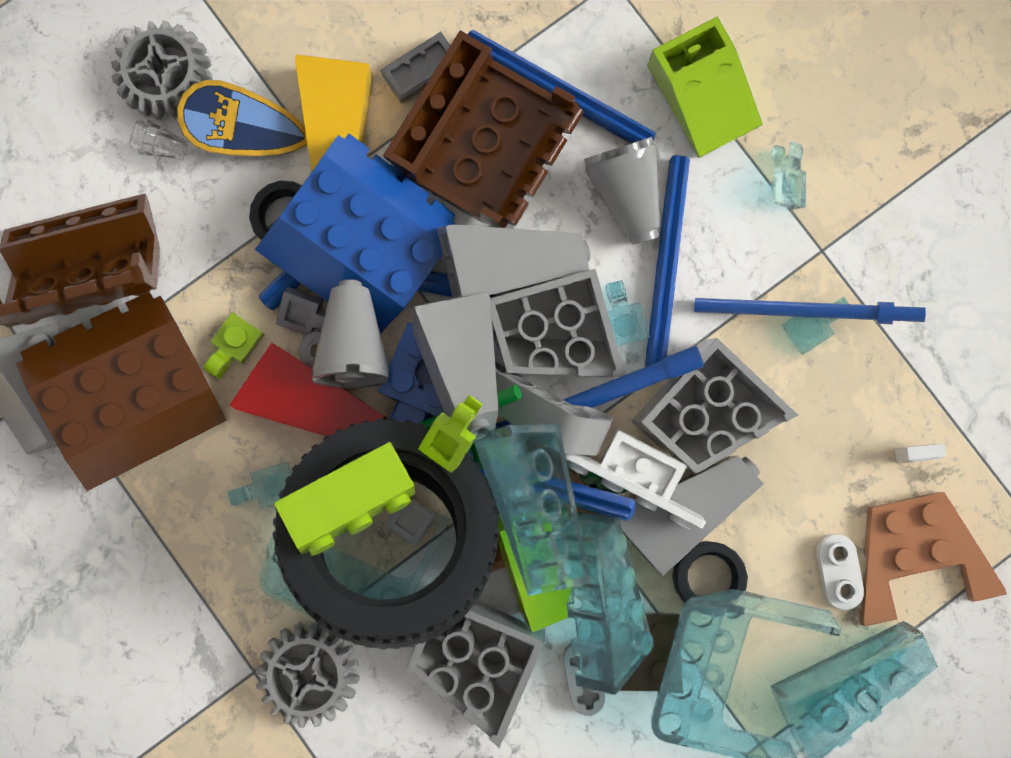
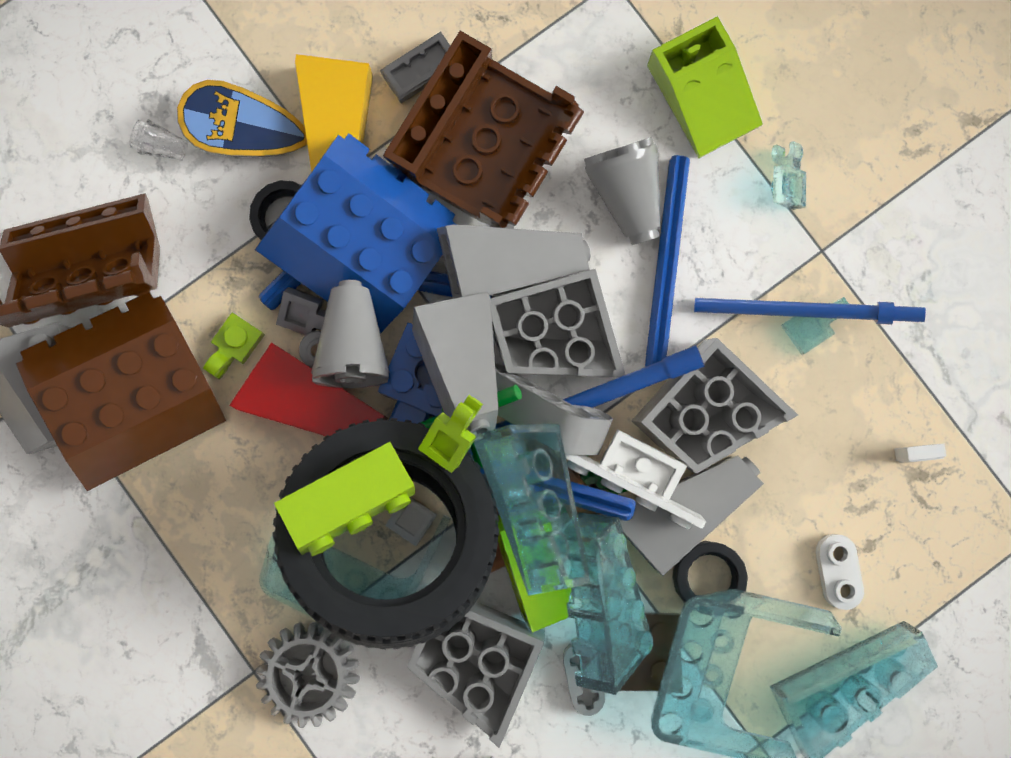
(150, 45): light grey gear -> none
(265, 486): clear light blue plate -> none
(593, 109): blue axle -> none
(626, 319): clear light blue plate -> none
(915, 539): nougat wing -> none

